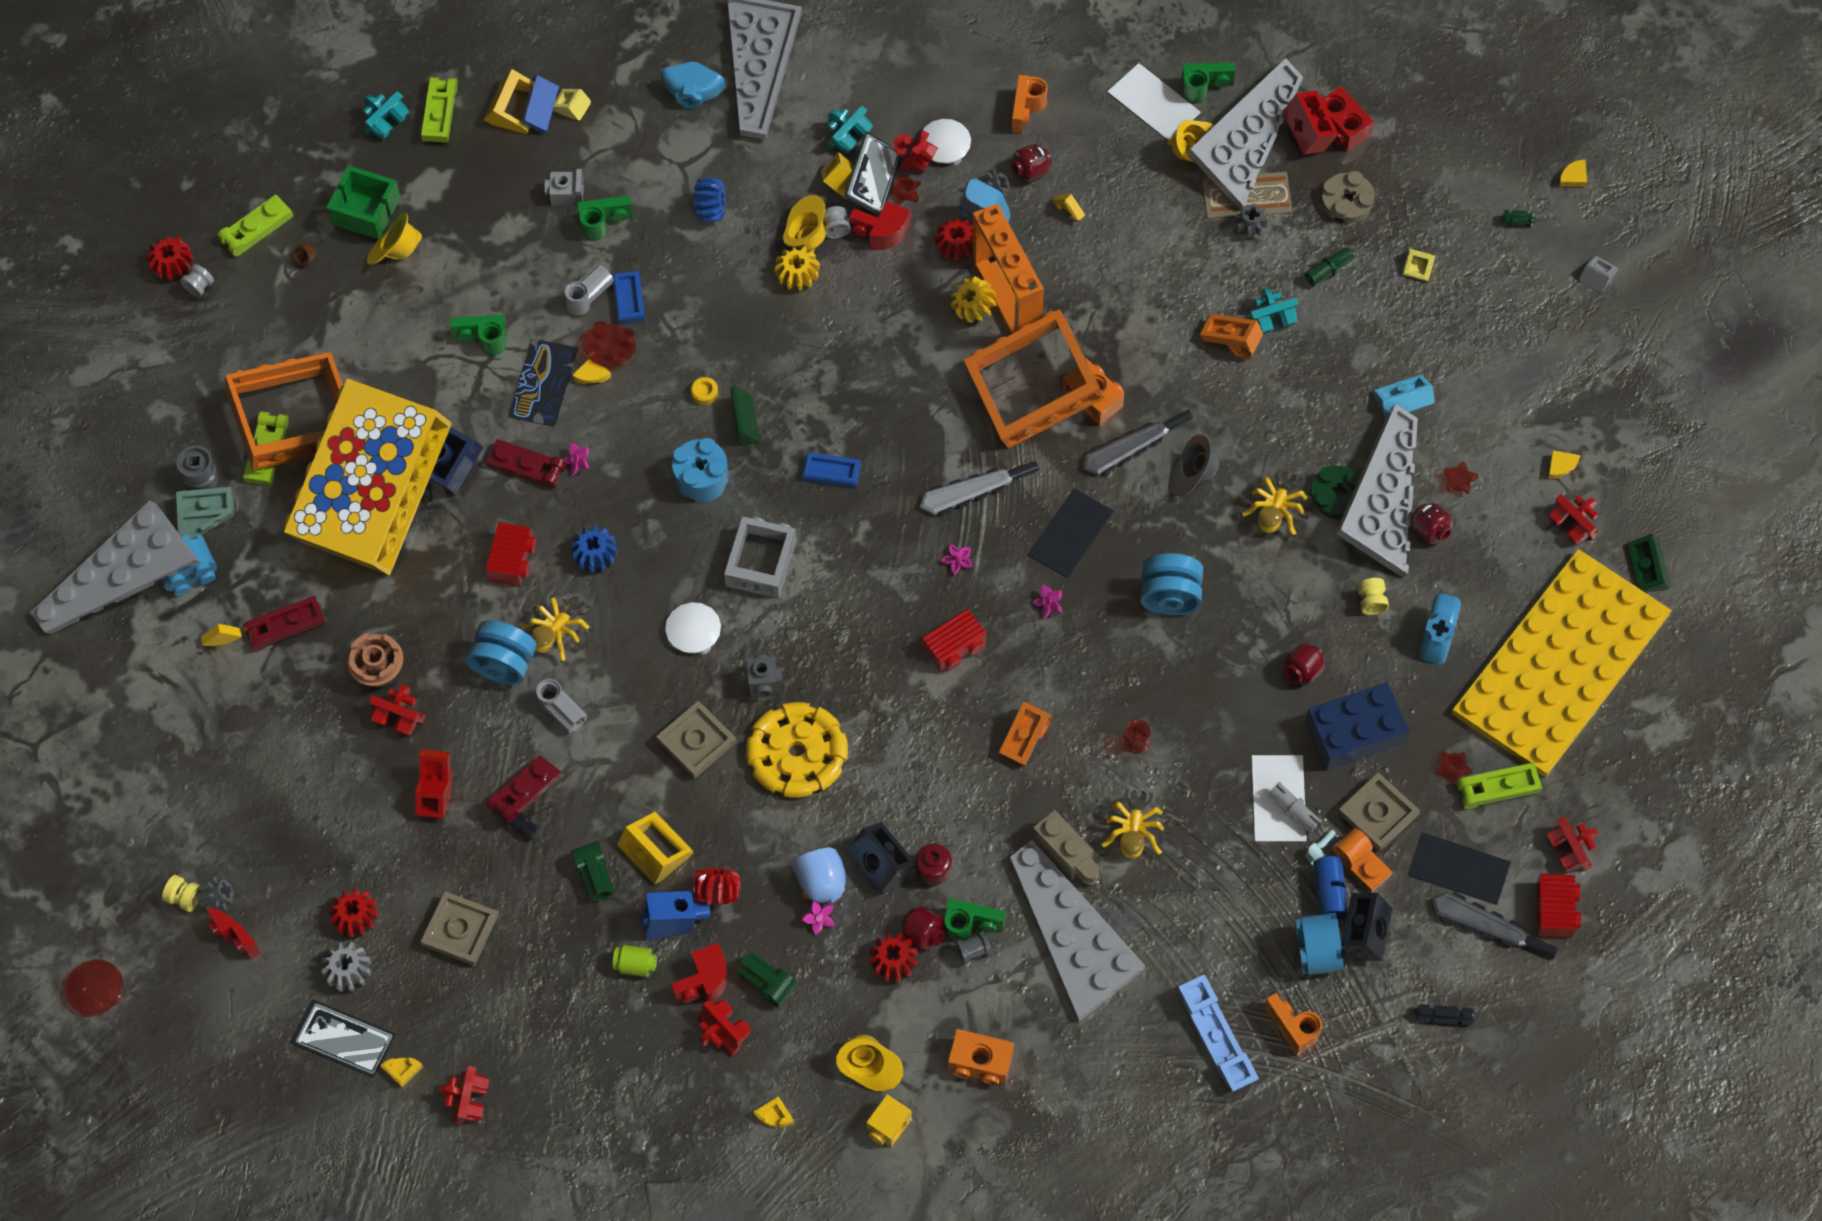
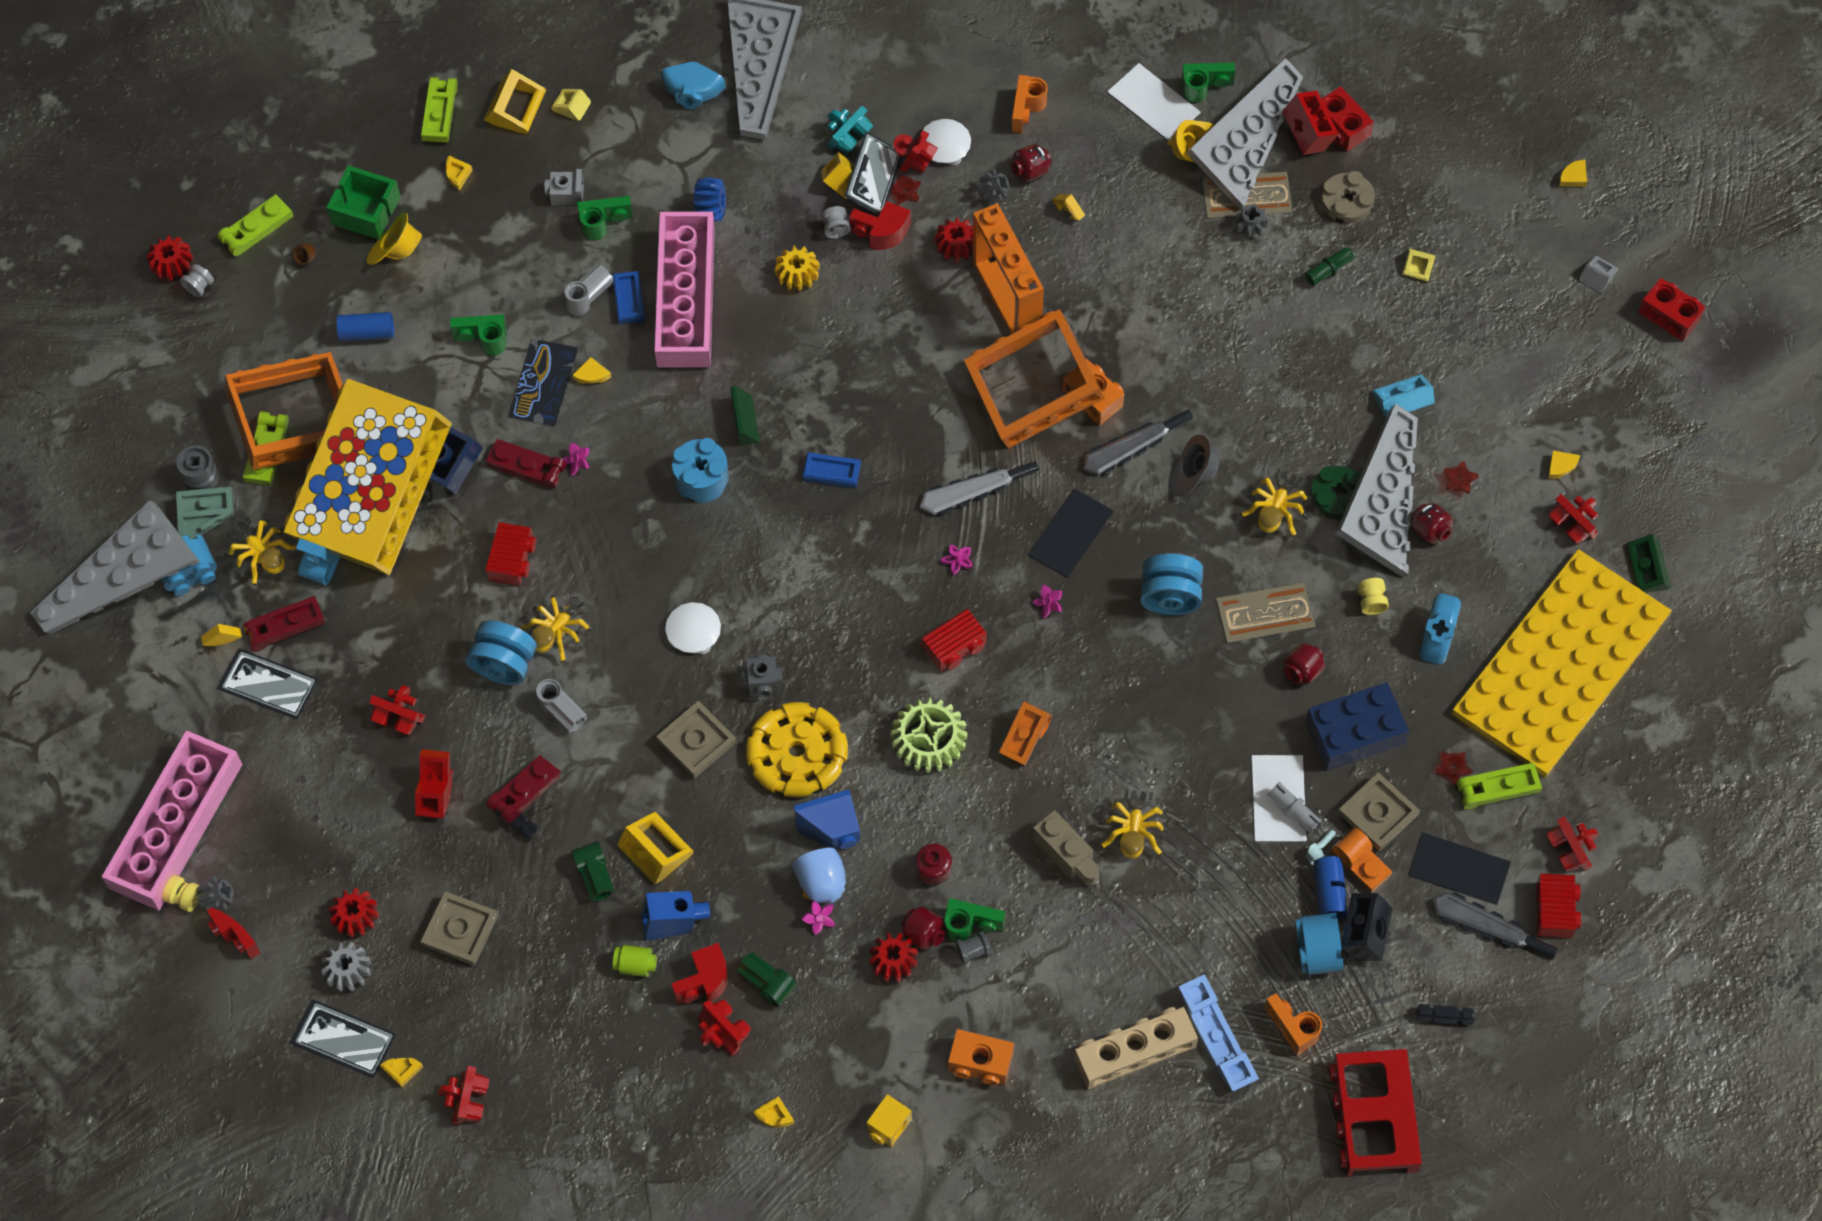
(94, 987): clear red dish -> none
(172, 819): none -> bright pink brick
(263, 552): none -> animal
(267, 683): none -> sticker
(317, 562): none -> dark azure plate
(365, 326): none -> blue pin
(375, 660): nougat cone -> none
(392, 107): teal hips -> none
(457, 172): none -> yellow tile
(539, 104): tile -> none
(592, 540): blue gear -> none
(609, 344): clear red dish -> none
(685, 289): none -> bright pink brick
(704, 391): yellow tile -> none
(716, 885): red gear -> none
(756, 581): light grey window -> none
(806, 224): yellow piece -> none
(829, 820): none -> blue slope
(869, 1063): yellow piece -> none
(881, 857): black brick -> none
(949, 726): none -> yellowish green gear
(973, 299): yellow gear -> none
(980, 196): dark azure piece -> none
(1079, 941): light grey wing -> none
(1098, 1071): none -> tan brick
(1138, 744): clear red bush -> none
(1237, 333): orange plate -> none
(1265, 612): none -> dark tan sticker
(1284, 310): teal hips -> none
(1394, 1107): none -> red window
(1518, 218): dark green piece -> none
(1668, 313): none -> red brick

